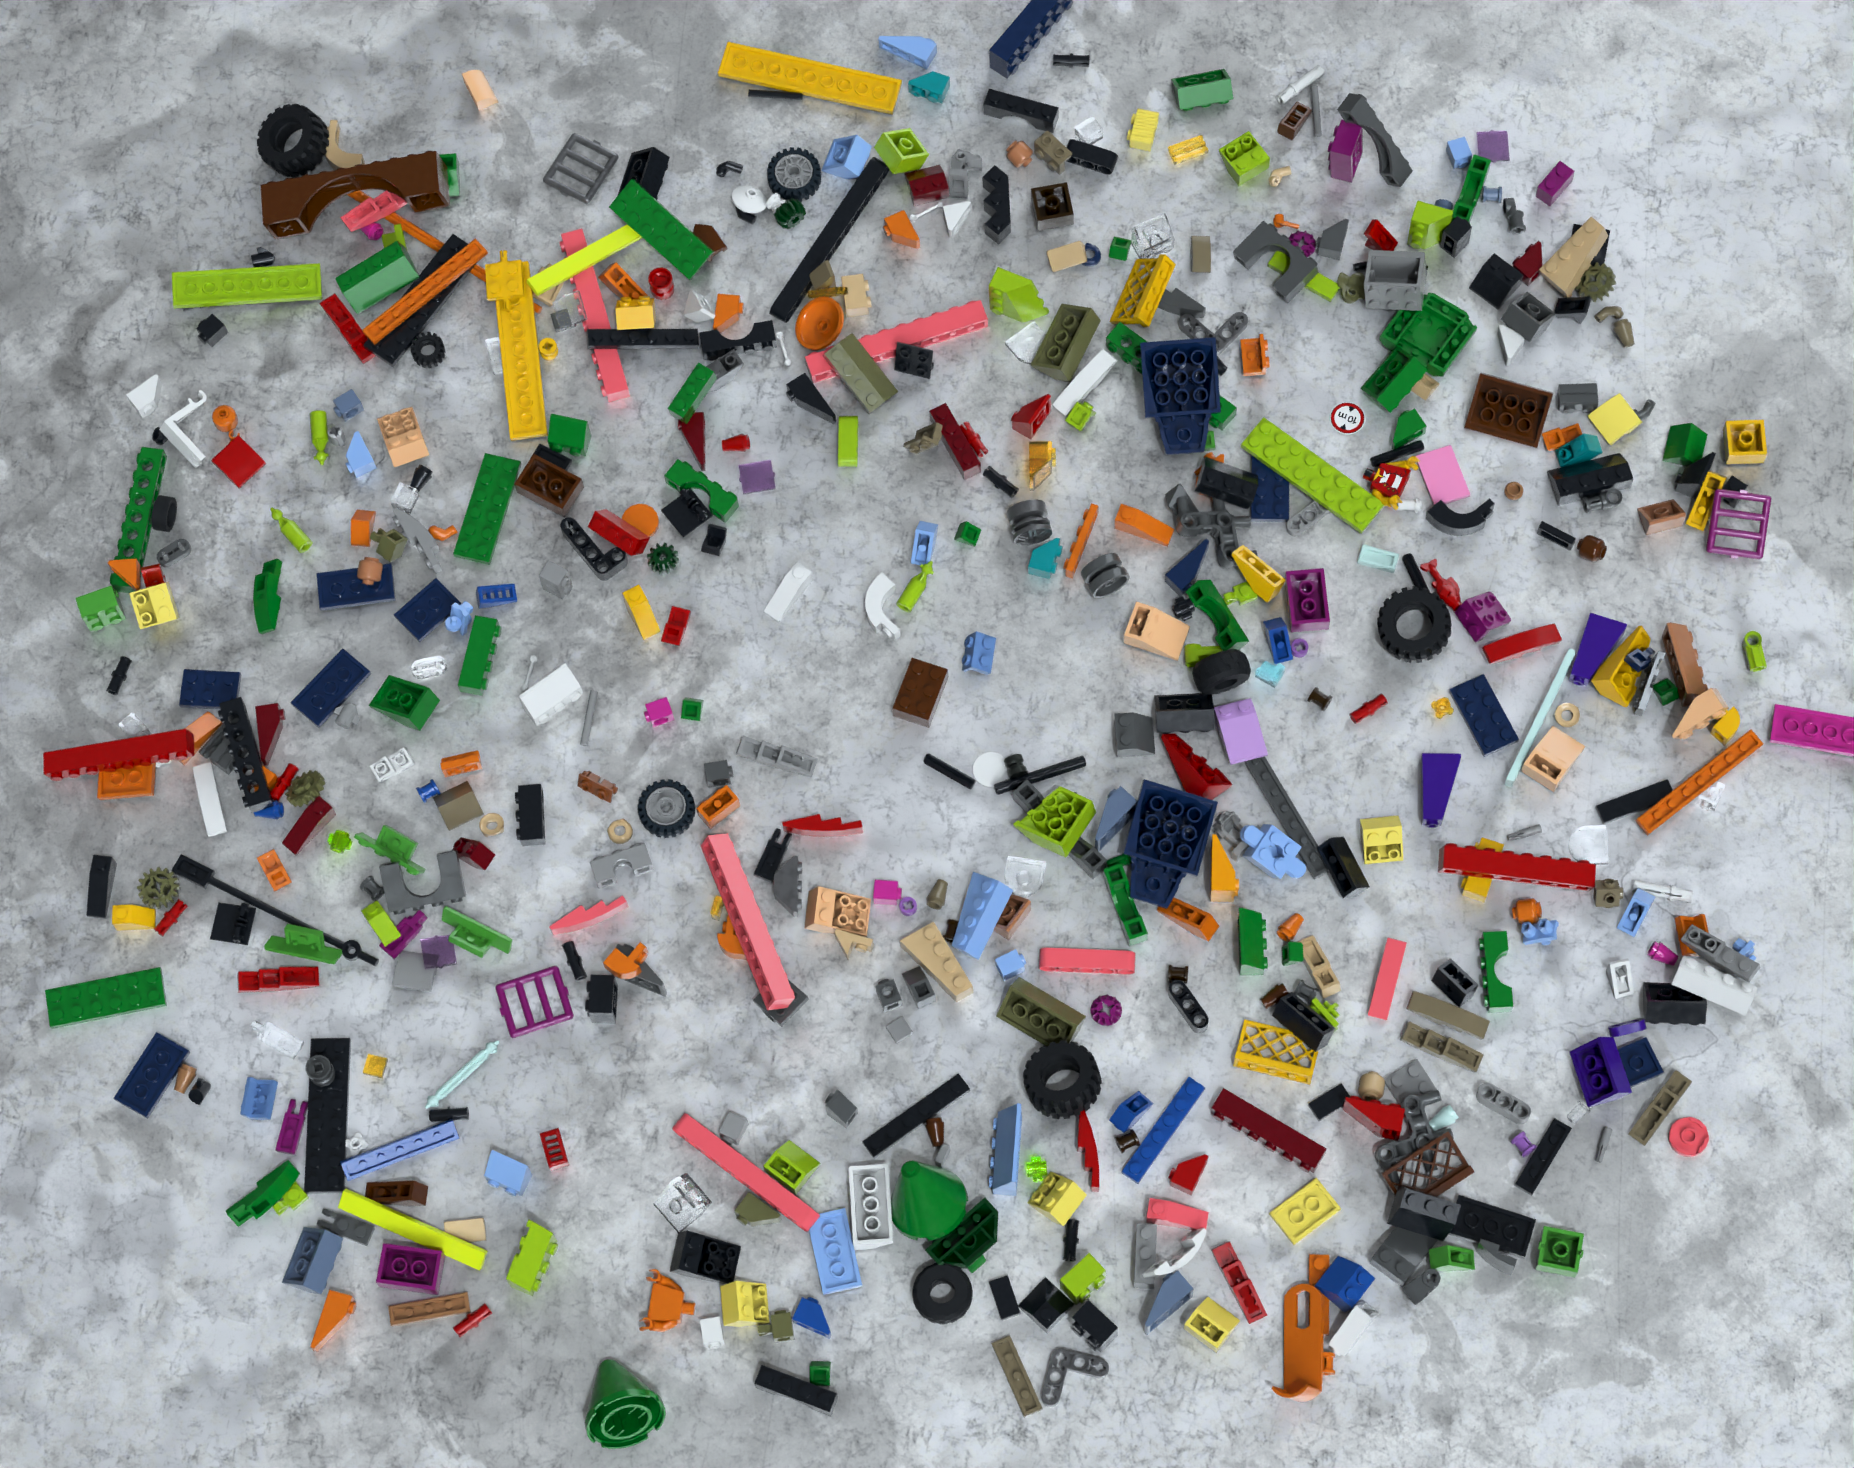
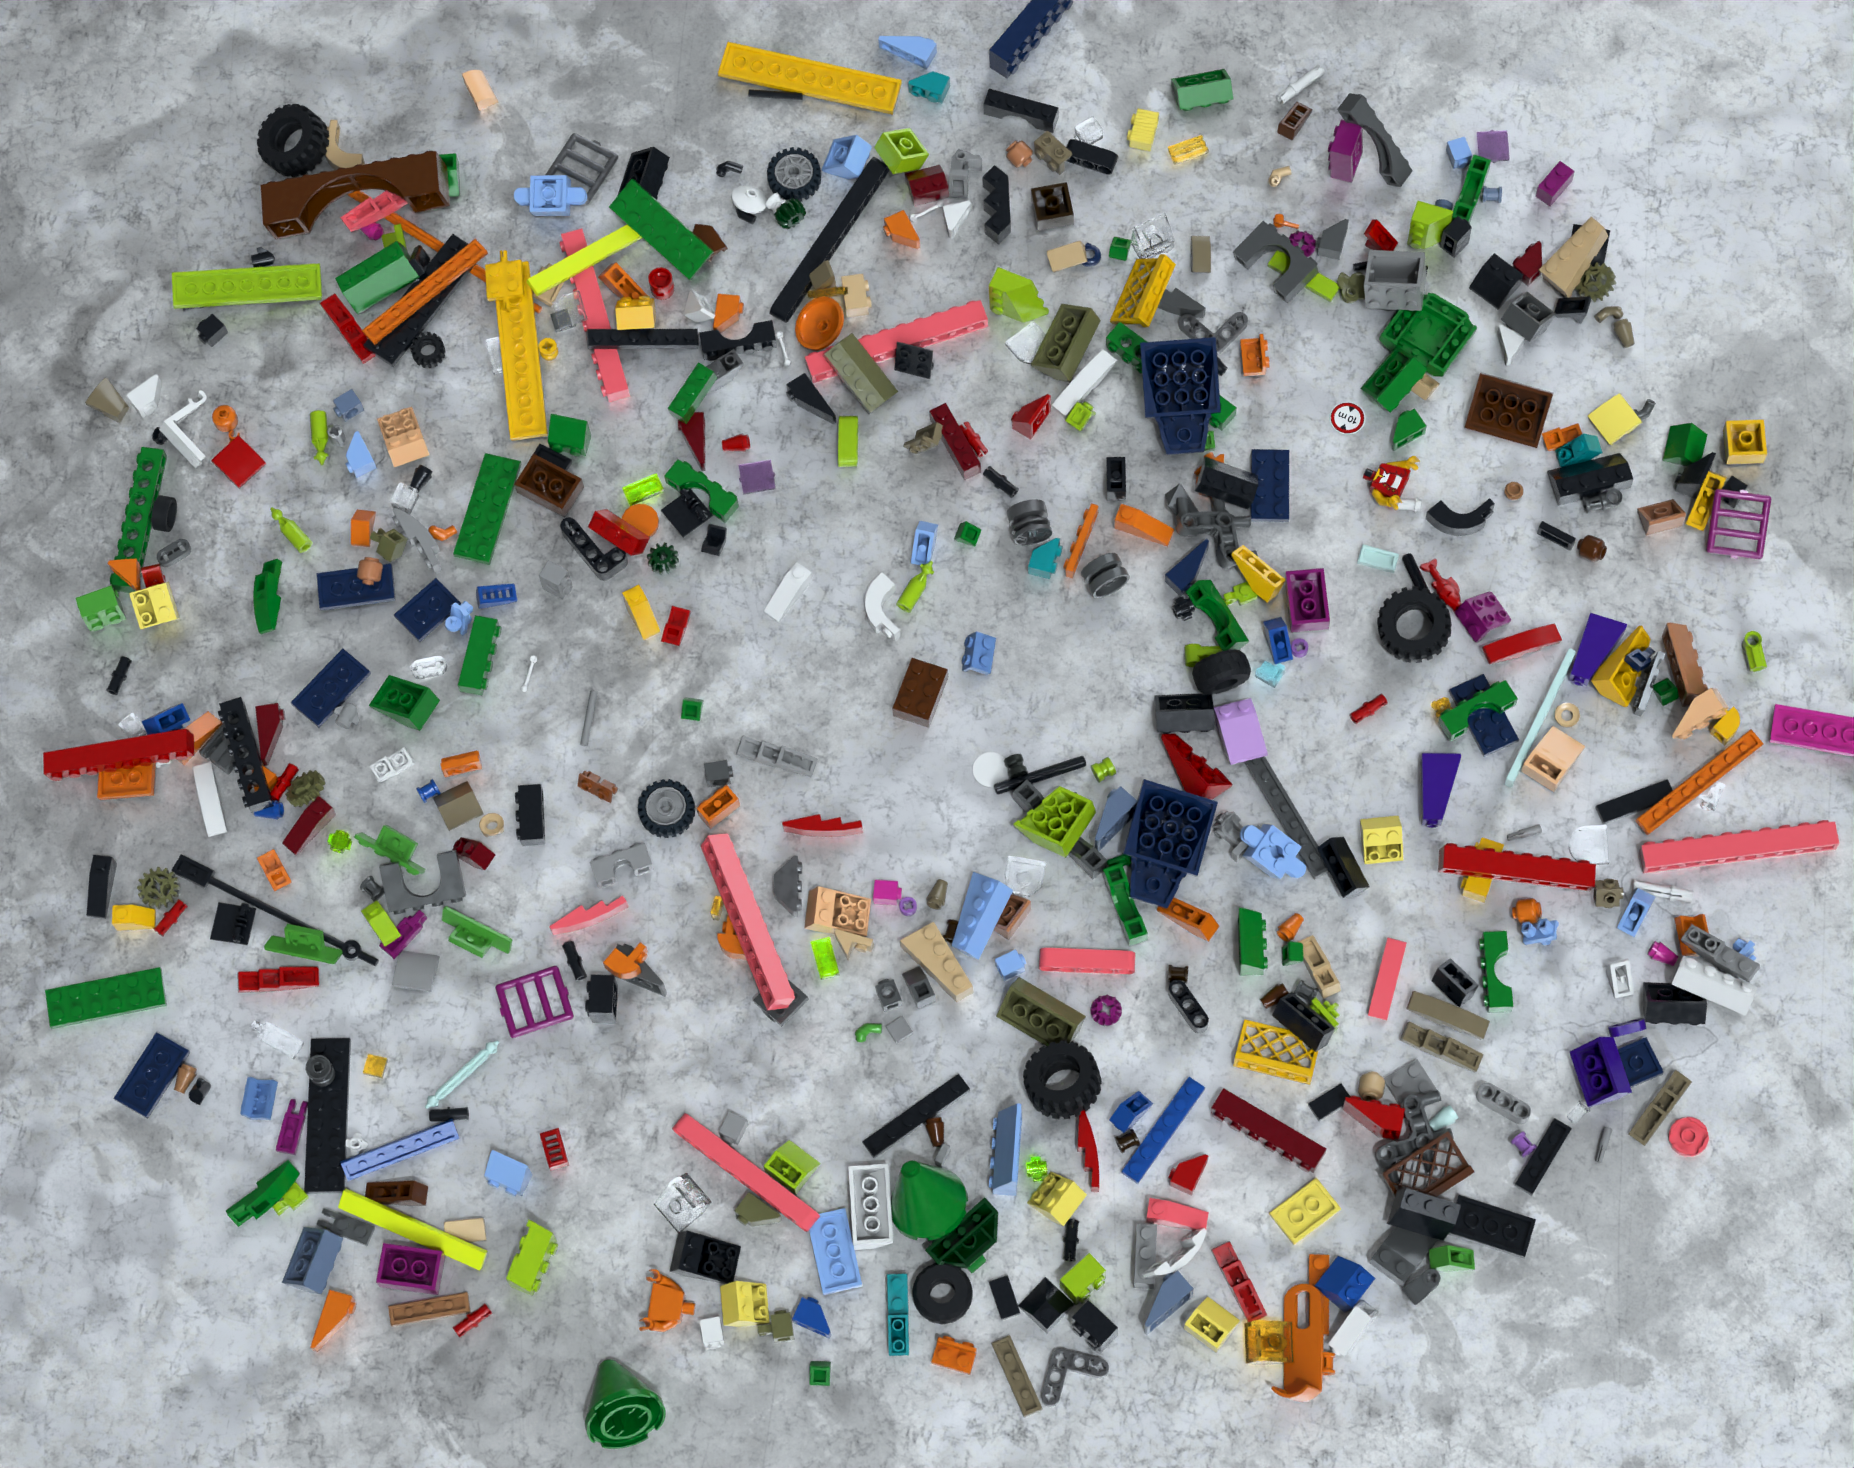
(108, 401): none -> dark tan slope
(166, 720): none -> blue brick
(208, 688): dark blue plate -> none
(419, 260): none -> black tile
(438, 952): clear purple piece -> none
(550, 195): none -> light blue brick
(550, 695): white slope -> none
(623, 838): tan piece -> none
(643, 489): none -> clear neon green plate
(658, 712): dark pink brick -> none
(772, 857): black hinge -> none
(796, 1389): black arch -> none
(825, 958): none -> clear neon green plate
(840, 1108): dark grey slope -> none
(865, 1029): none -> bright green arm
(898, 1314): none -> teal slope
(949, 771): black axle -> none
(954, 1355): none -> orange bracket
(1041, 460): clear yellow slope -> none
(1071, 60): black pin -> none
(1103, 769): none -> lime wheel
(1116, 478): none -> black brick
(1134, 735): dark grey slope -> none
(1155, 631): light nougat slope -> none
(1223, 880): light orange slope -> none
(1244, 158): lime slope -> none
(1268, 1342): none -> clear yellow slope
(1312, 475): lime plate -> none
(1312, 507): light grey beam -> none
(1316, 111): light grey bar -> none
(1320, 699): dark brown bush -> none
(1397, 453): black axle -> none
(1442, 475): bright pink tile -> none
(1490, 1254): dark grey slope -> none
(1497, 698): none -> green arch
(1515, 216): dark grey connector -> none
(1559, 1251): bright green brick -> none
(1577, 397): dark grey brick -> none
(1739, 846): none -> coral brick

